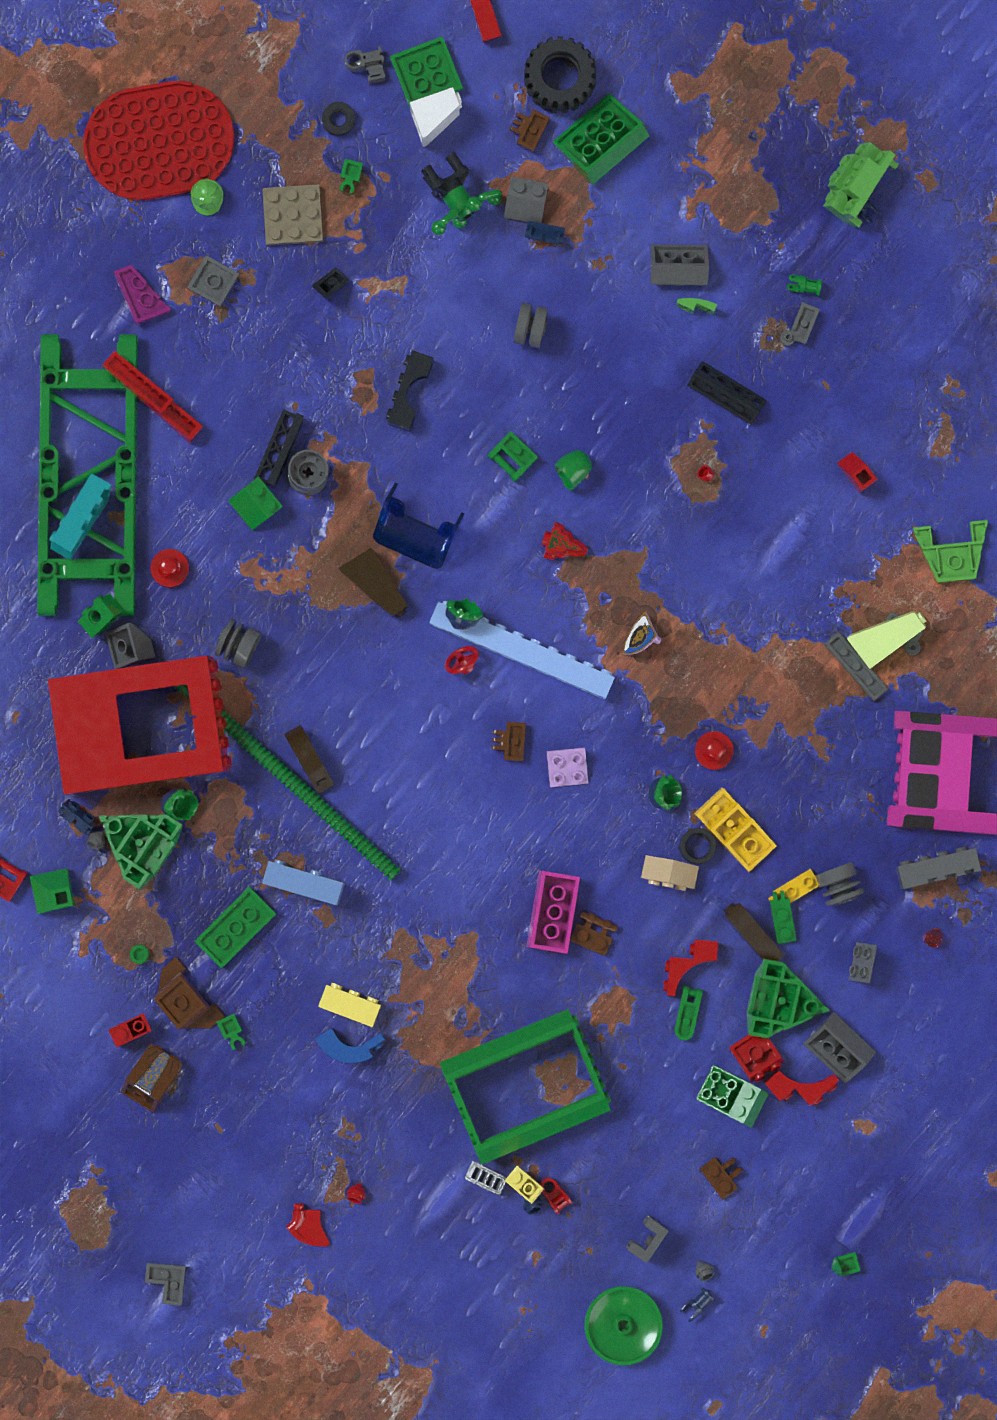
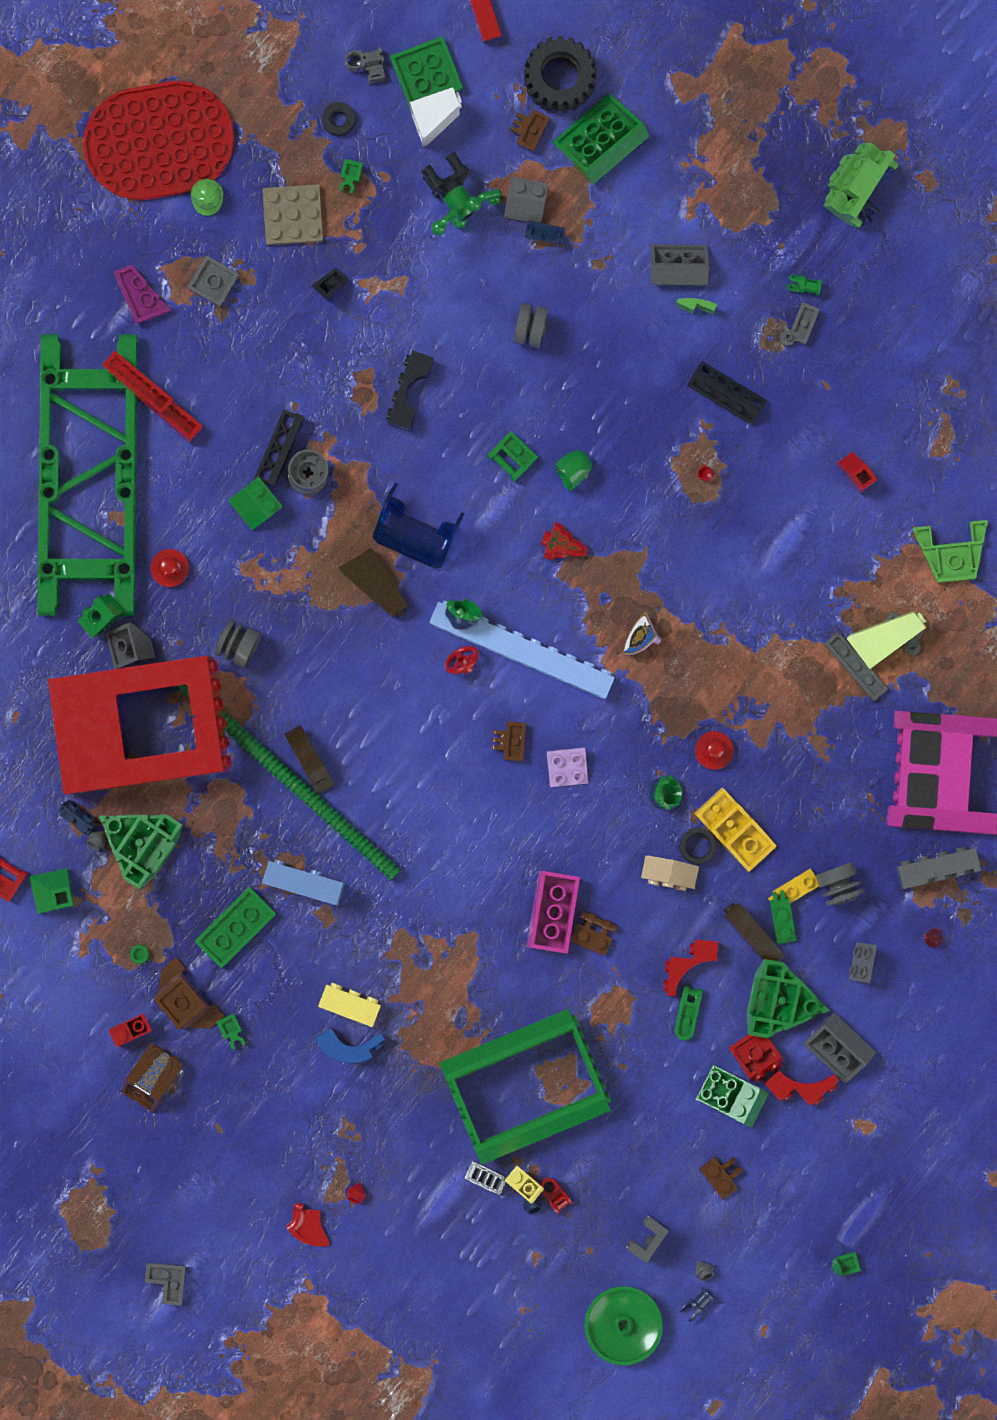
(81, 516): teal wedge -> none
(179, 804): green hair -> none

